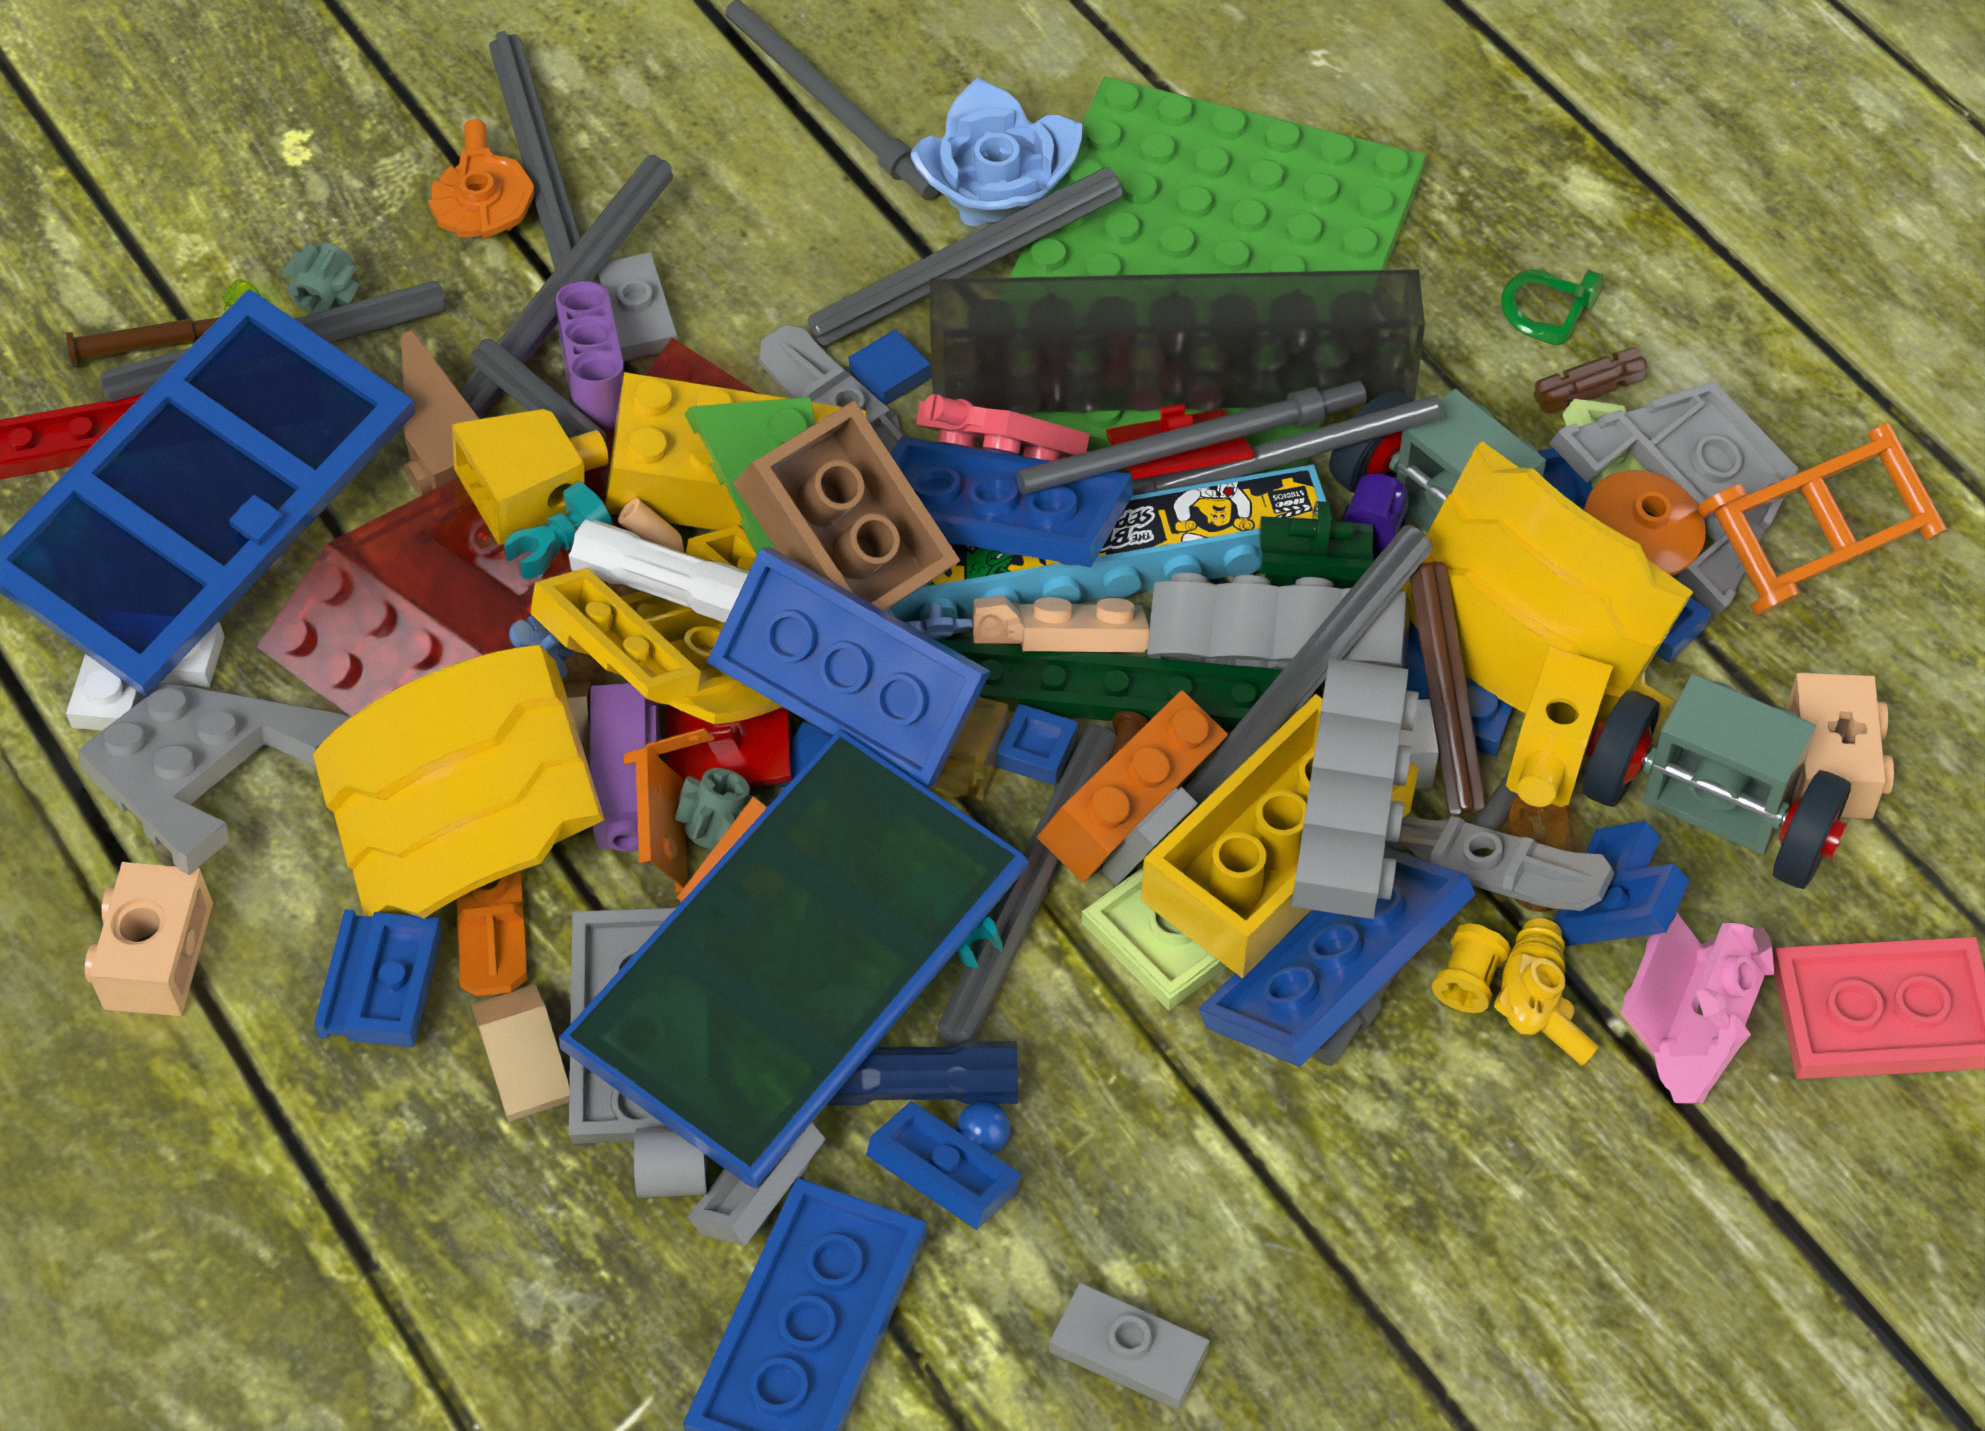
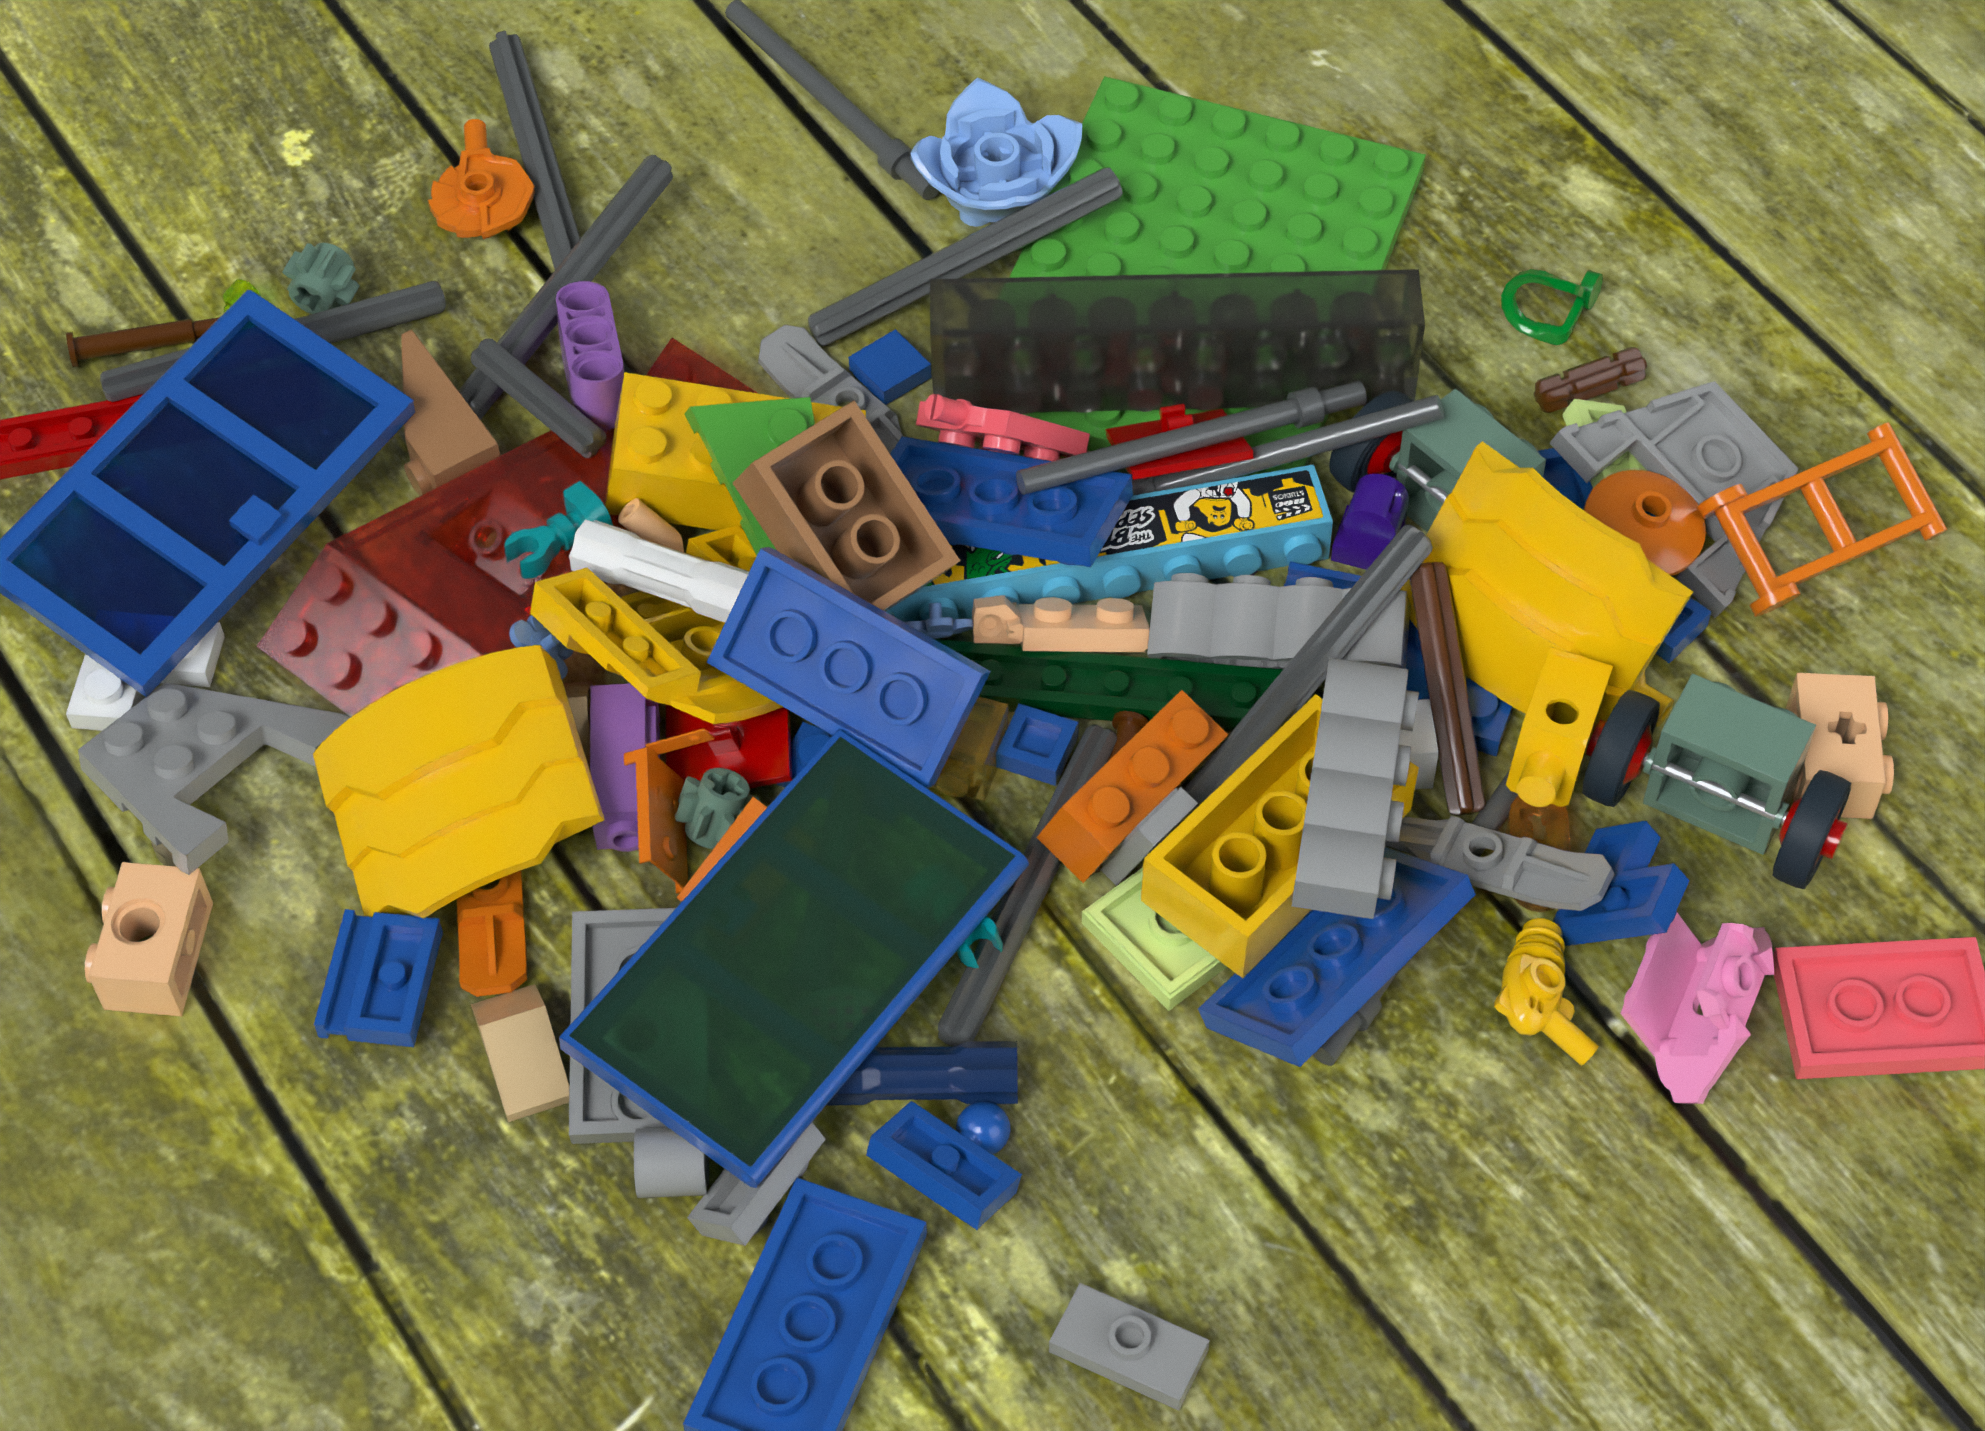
(521, 467): yellow torso -> none
(637, 305): light grey plate -> none
(1314, 548): dark green hips -> none
(1471, 968): yellow bush -> none

